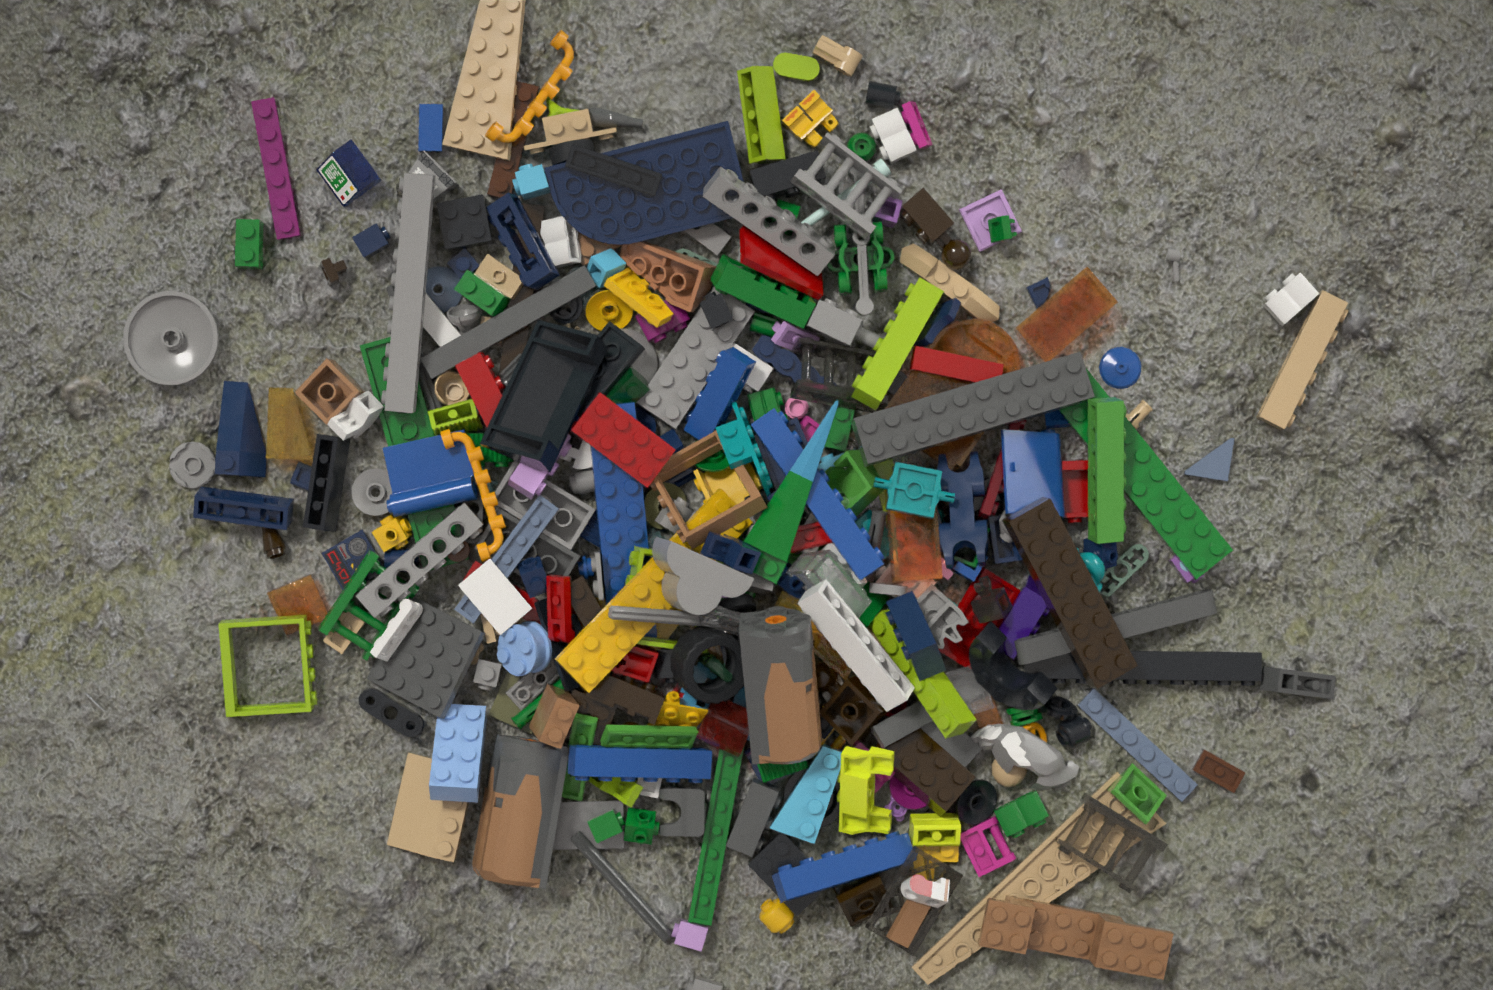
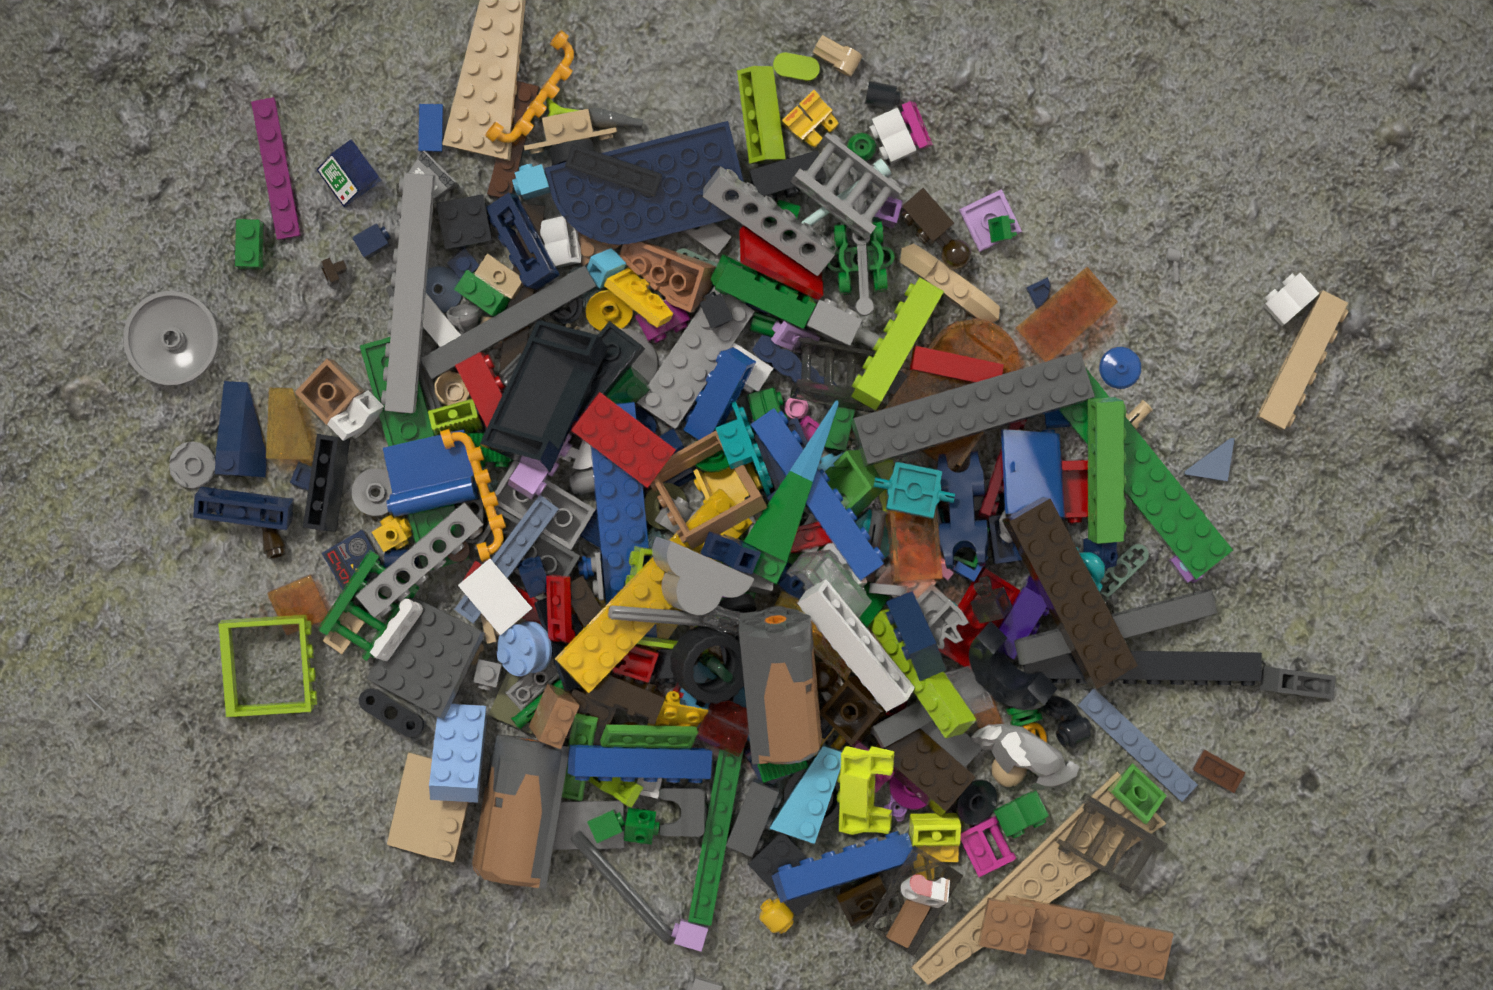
(943, 316): dark blue tile -> none

